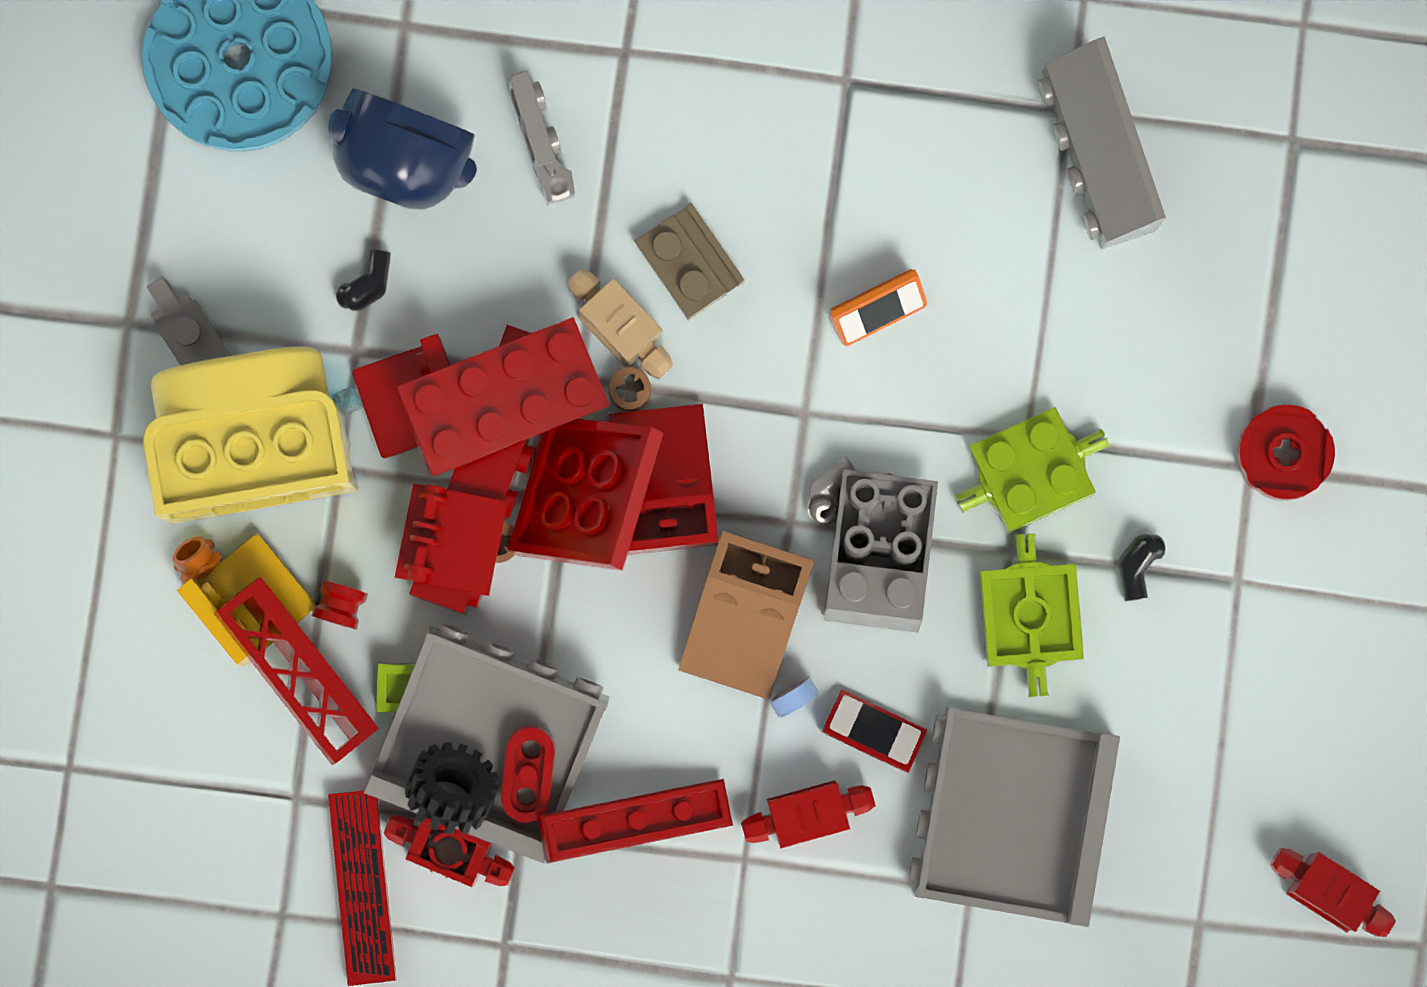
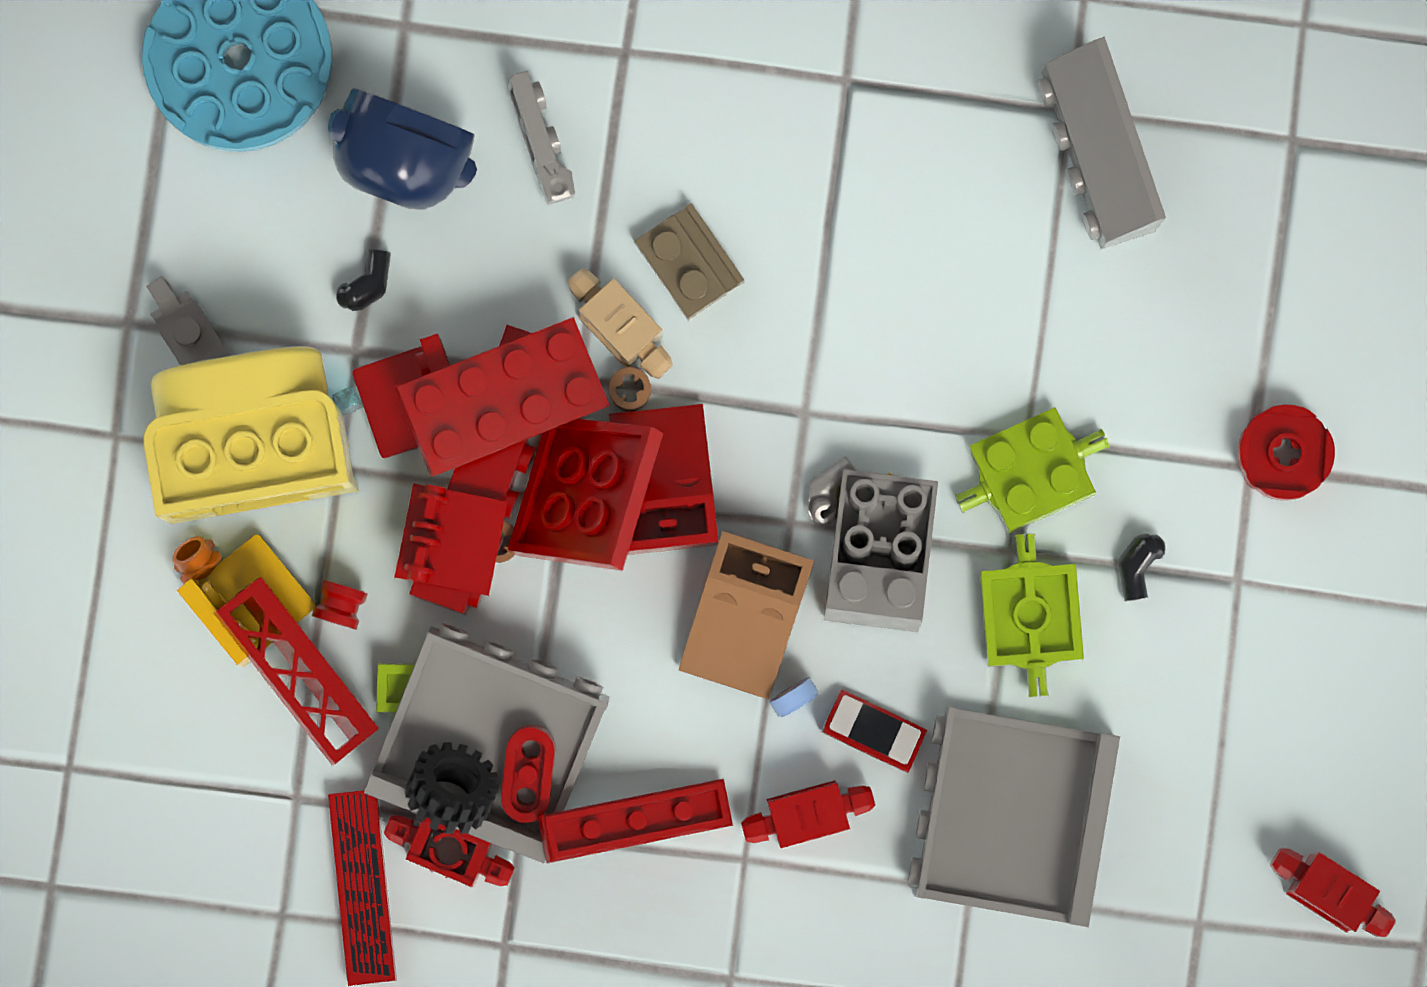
(878, 307): slope -> none

